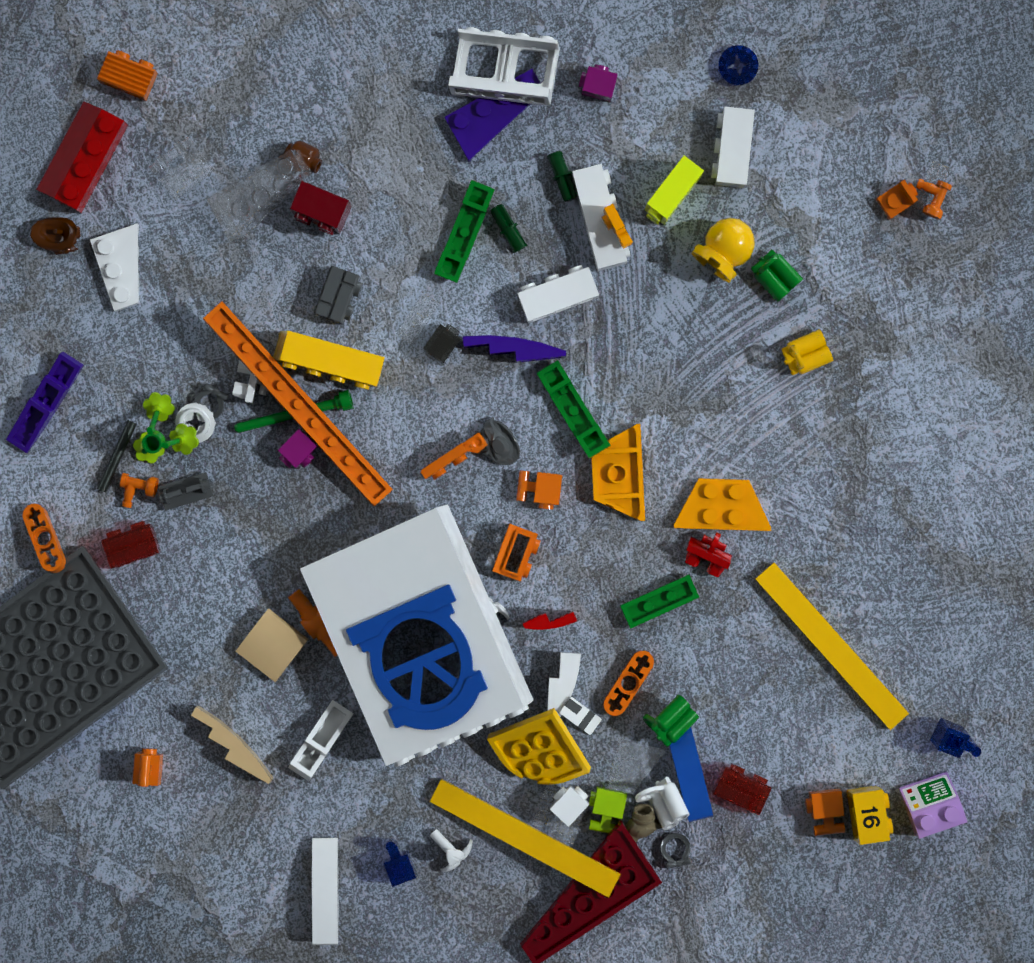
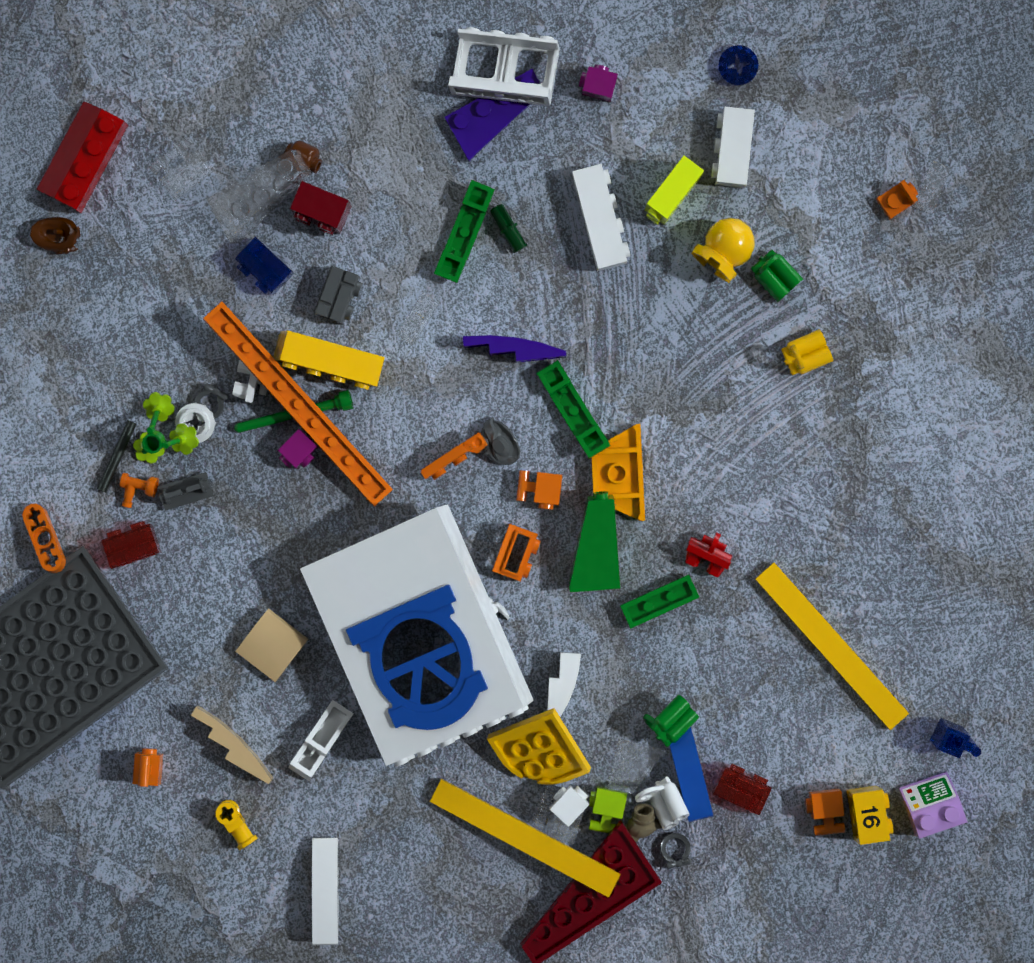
(44, 402): dark purple slope -> none
(118, 262): white wing -> none
(127, 75): orange brick -> none
(236, 824): none -> yellow connector
(263, 266): none -> clear blue brick
(311, 619): orange pin -> none
(398, 866): clear blue brick -> none
(443, 343): clear smoke brick -> none
(453, 855): white plant -> none
(542, 622): red slope -> none
(557, 293): white brick -> none
(562, 176): dark green axle -> none
(580, 715): white sticker -> none
(596, 552): none -> green slope
(612, 695): orange beam -> none
(613, 221): light orange plate -> none
(722, 506): light orange wing -> none
(939, 192): orange piece -> none

